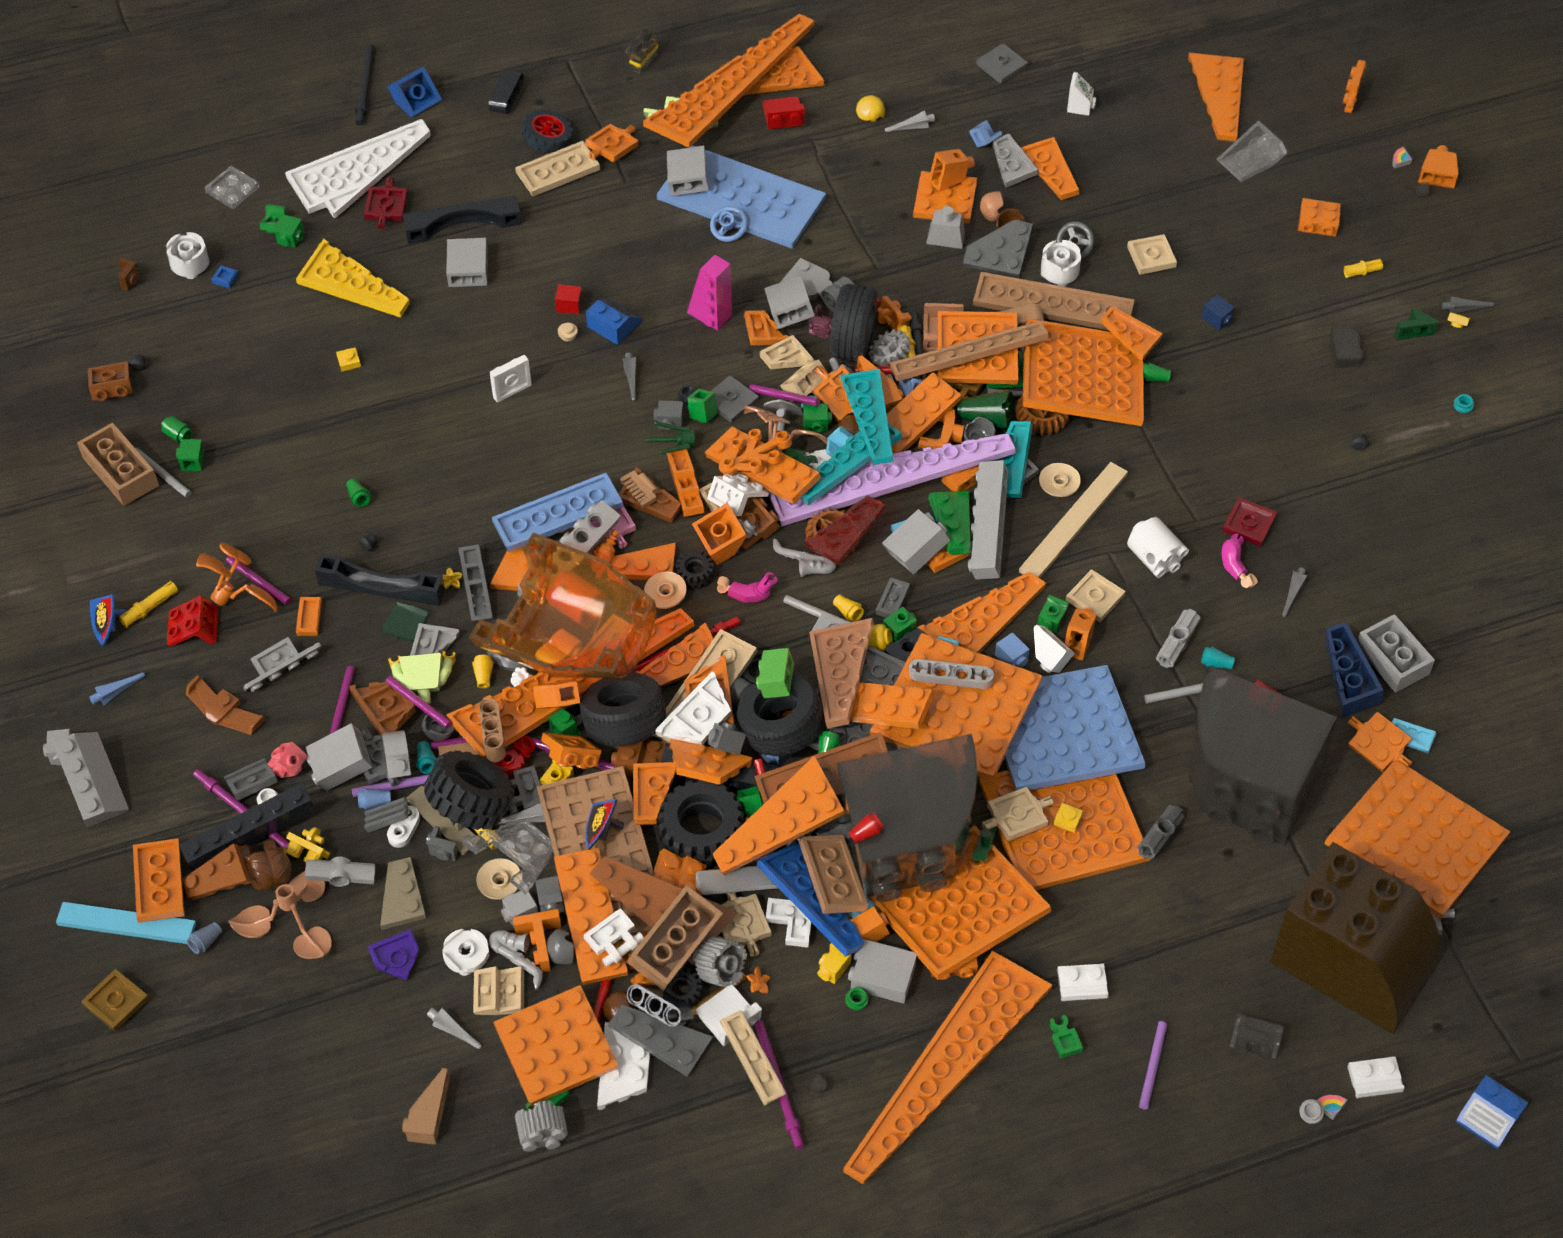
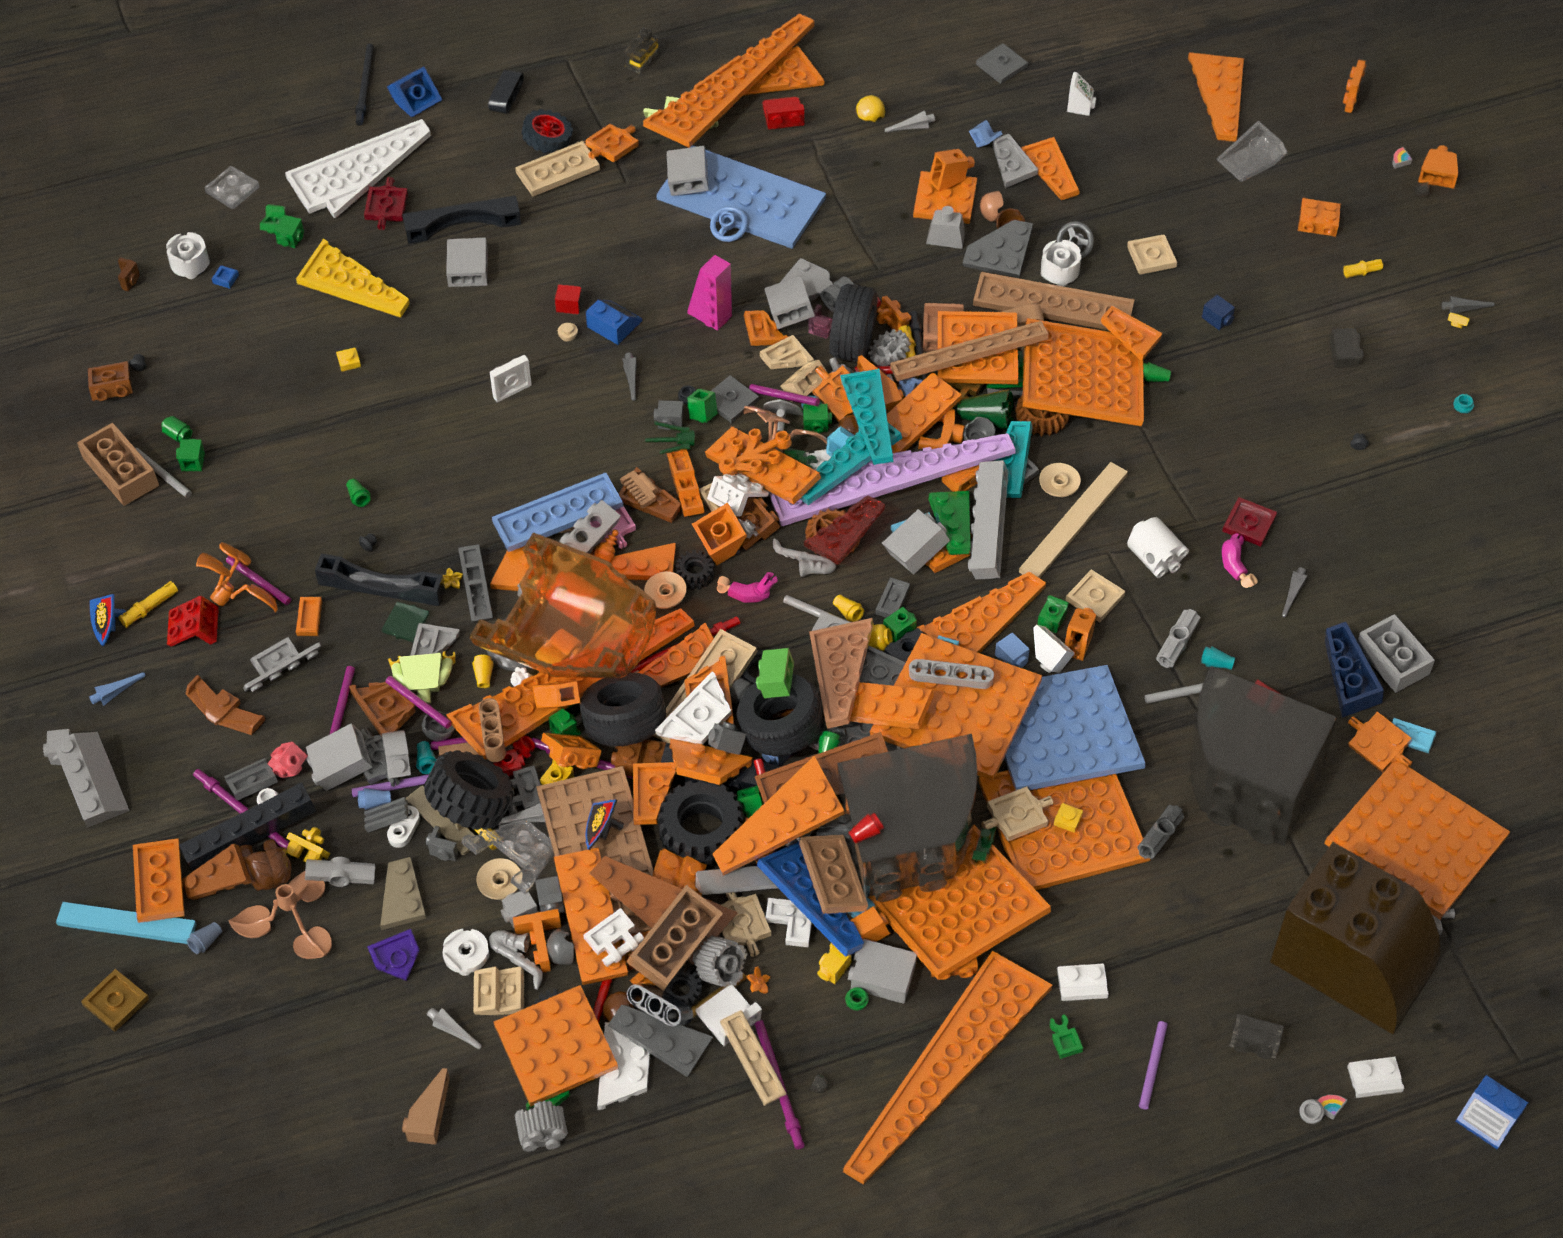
(1418, 326): dark green slope -> none

